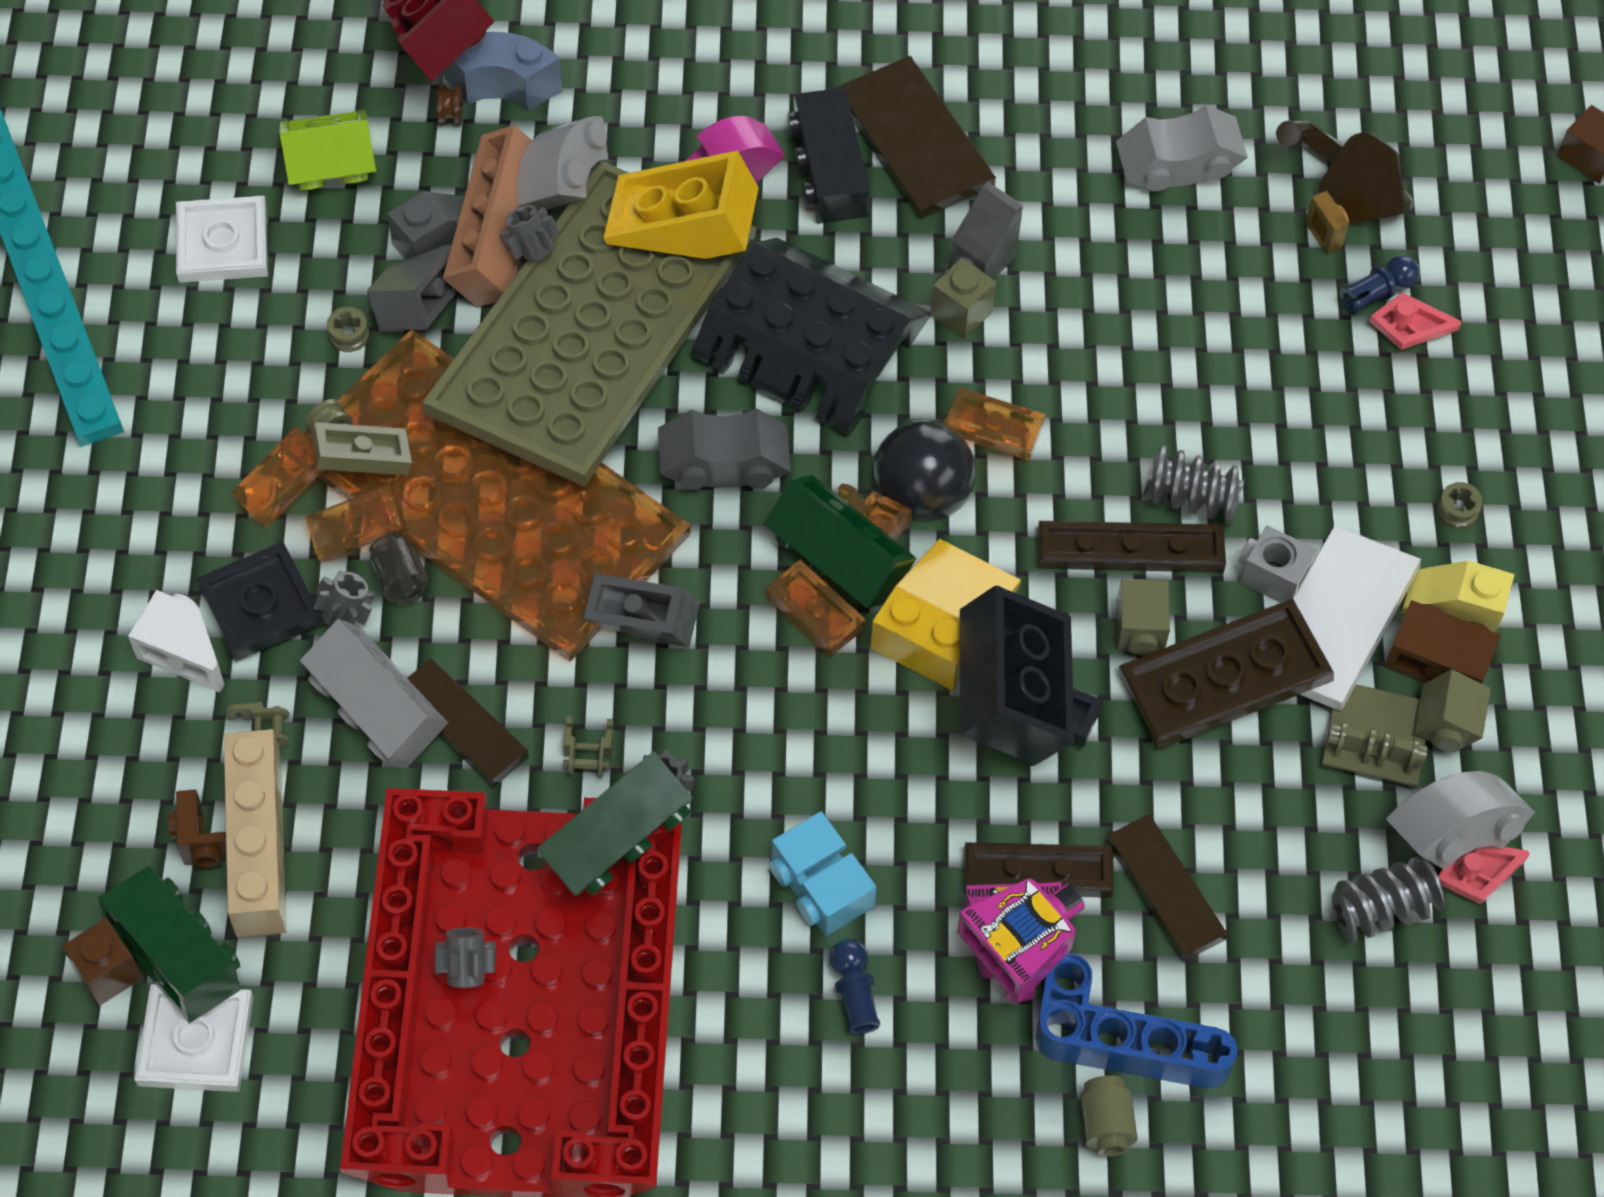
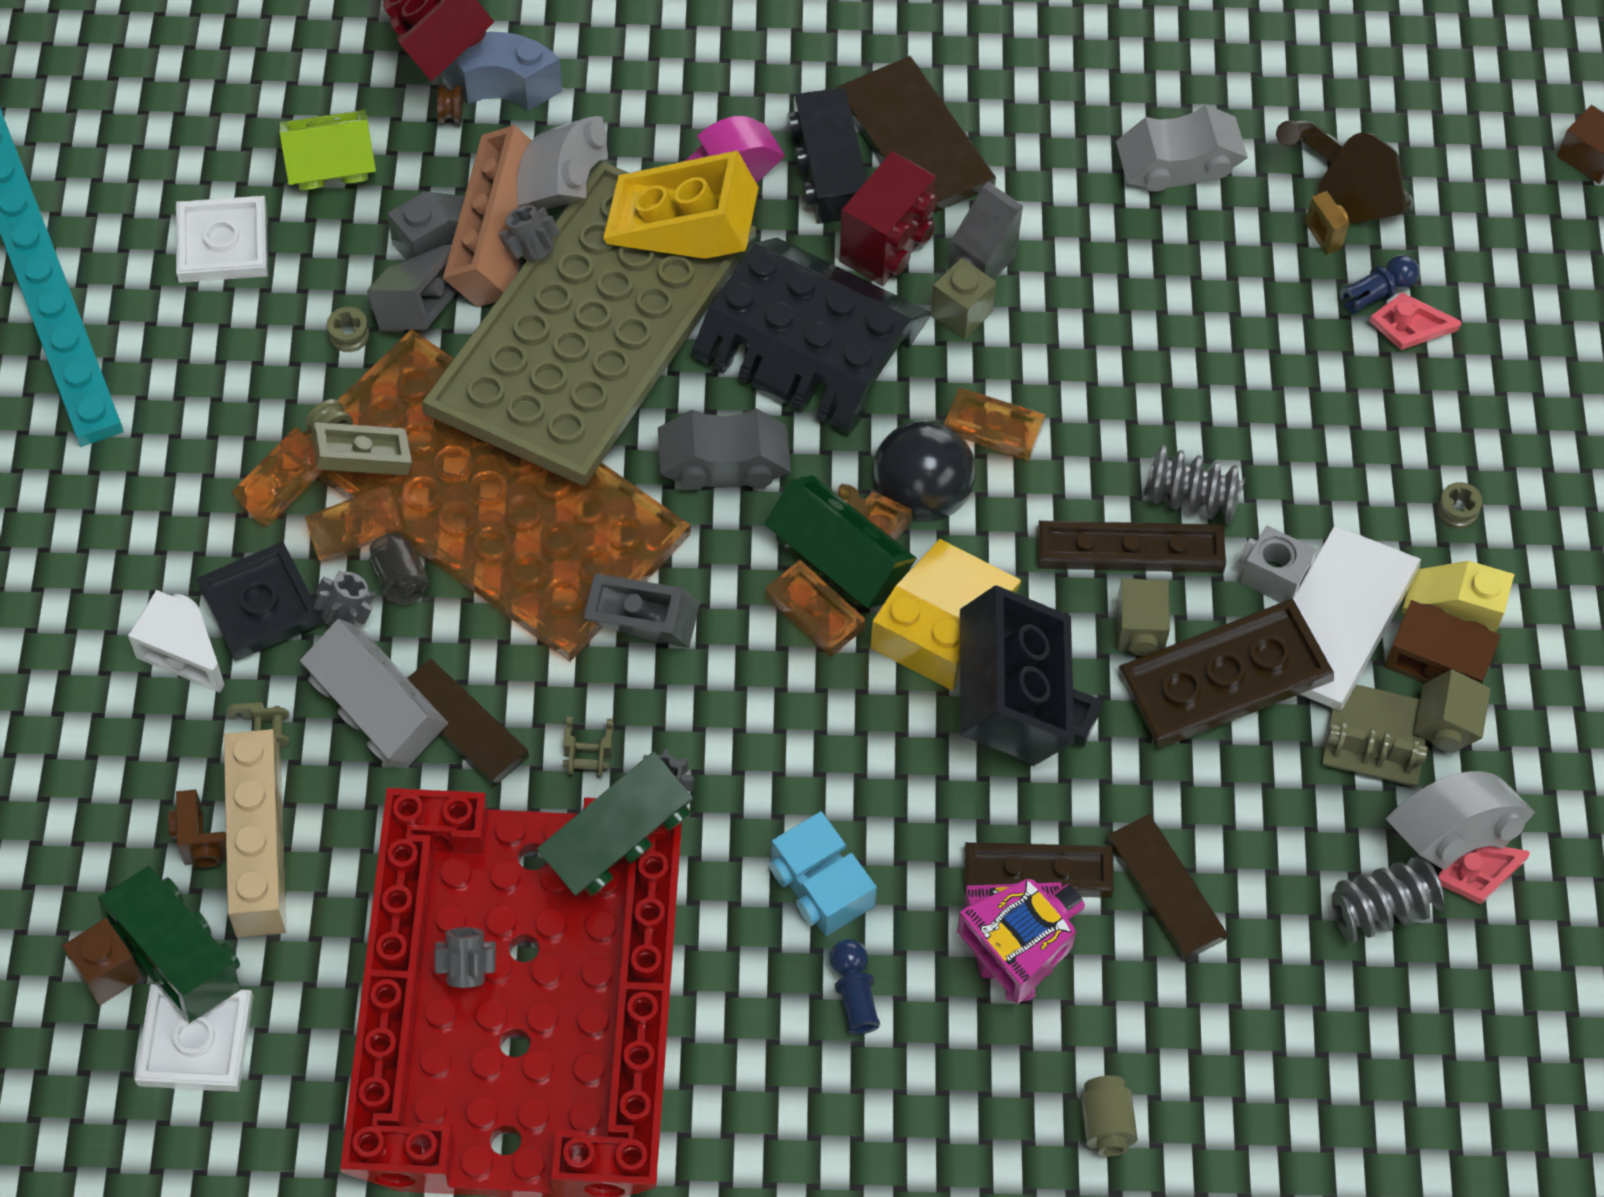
(888, 219): none -> dark red brick
(1133, 1029): blue beam -> none

